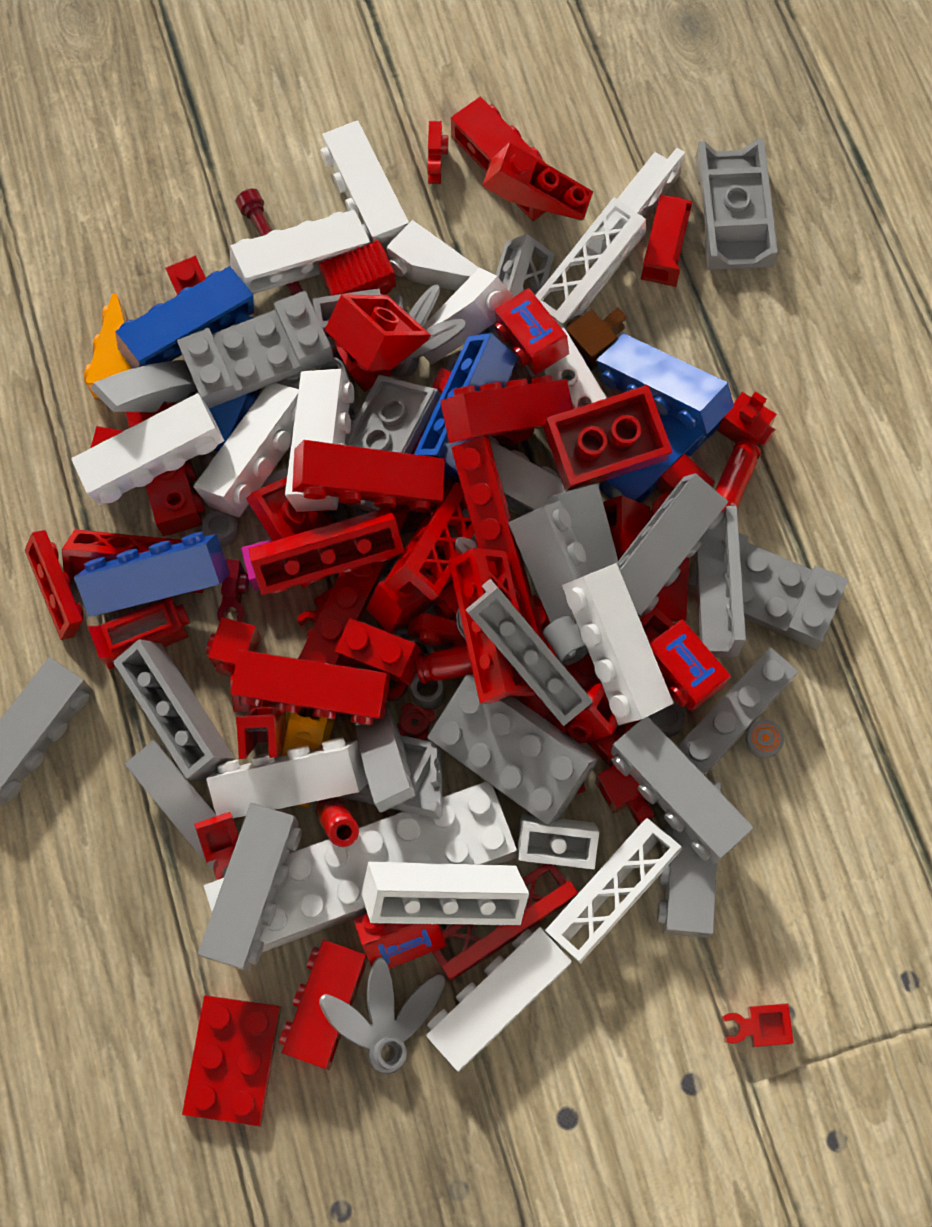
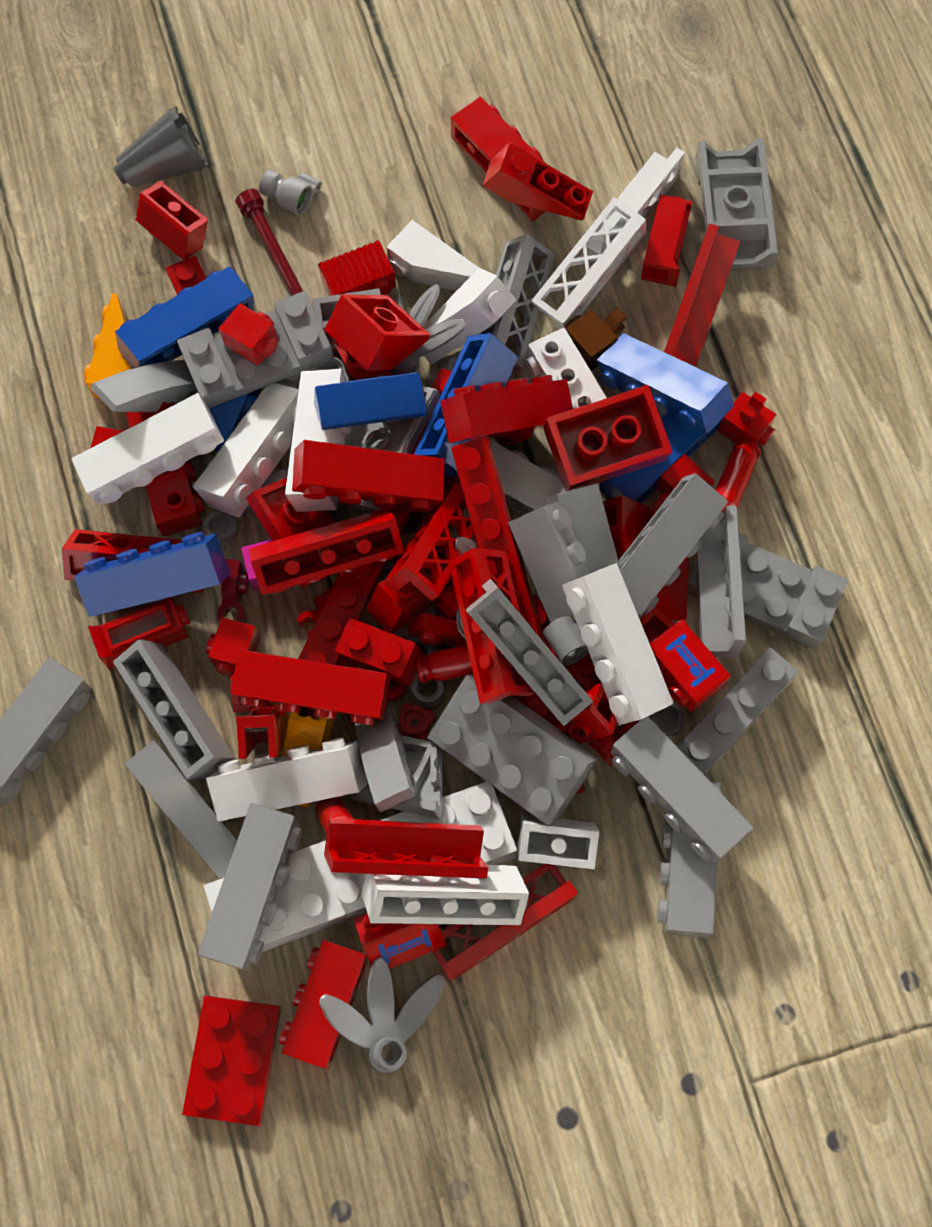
(54, 584): red plate -> none
(161, 152): none -> dark grey cone
(171, 220): none -> red brick
(217, 841): red plate -> none
(249, 334): none -> red brick
(292, 193): none -> light grey piece
(296, 251): white brick -> none
(363, 182): white brick -> none
(369, 401): none -> blue slope
(405, 848): none -> red fence
(437, 146): red plate -> none
(498, 998): white brick -> none
(531, 332): red brick -> none
(606, 883): white fence -> none
(621, 792): red brick -> none
(702, 296): none -> red fence
(764, 739): light grey tile -> none
(766, 1025): red plate -> none

